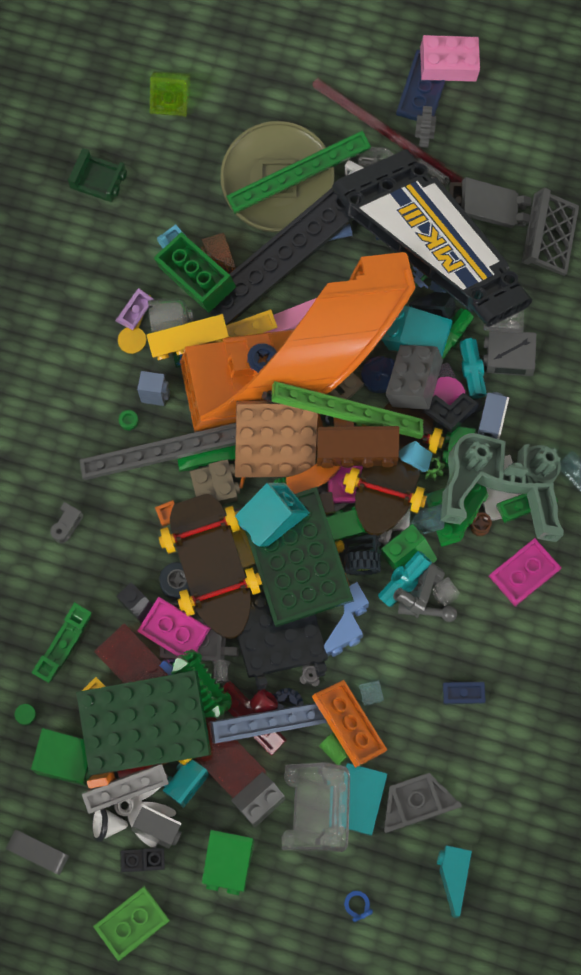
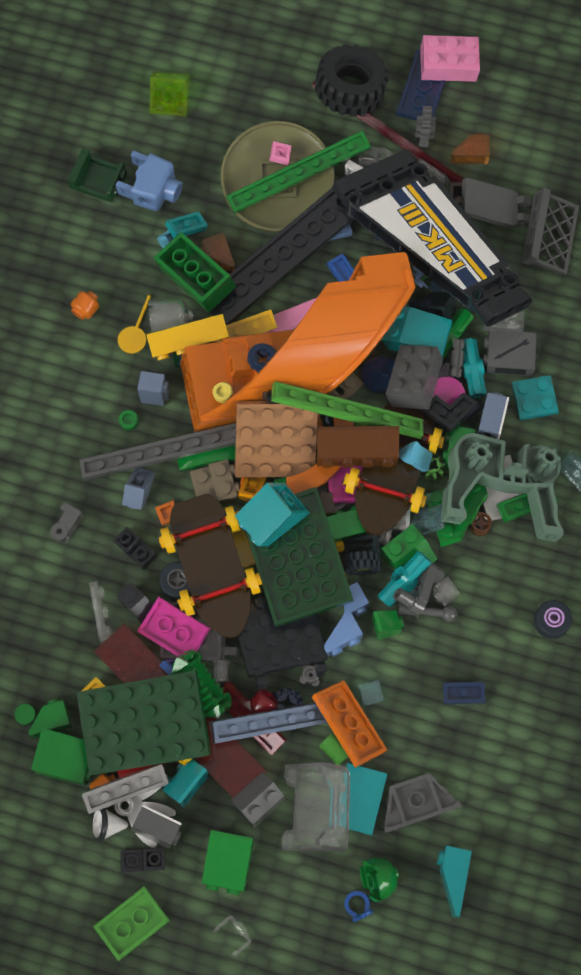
(37, 852): dark grey beam -> none
(51, 717): none -> green slope
(63, 644): green slope -> none
(84, 305): none -> orange head
(100, 611): none -> clear plate
(100, 780): orange tile -> none
(134, 309): lavender slope -> none
(135, 548): none -> black slope
(138, 488): none -> sand blue slope
(153, 182): none -> medium blue piece
(186, 224): none -> teal plate
(222, 392): none -> light yellow tile
(240, 928): none -> clear piece
(250, 487): none -> light orange slope
(280, 153): none -> bright pink tile
(340, 268): none -> blue tile
(353, 62): none -> black tyre
(379, 877): none -> green cylinder
(387, 624): none -> green slope
(457, 358): none -> dark grey axle
(472, 150): none -> clear orange slope
(525, 572): dark pink tile -> none
(535, 397): none -> teal plate
(551, 626): none -> black wheel

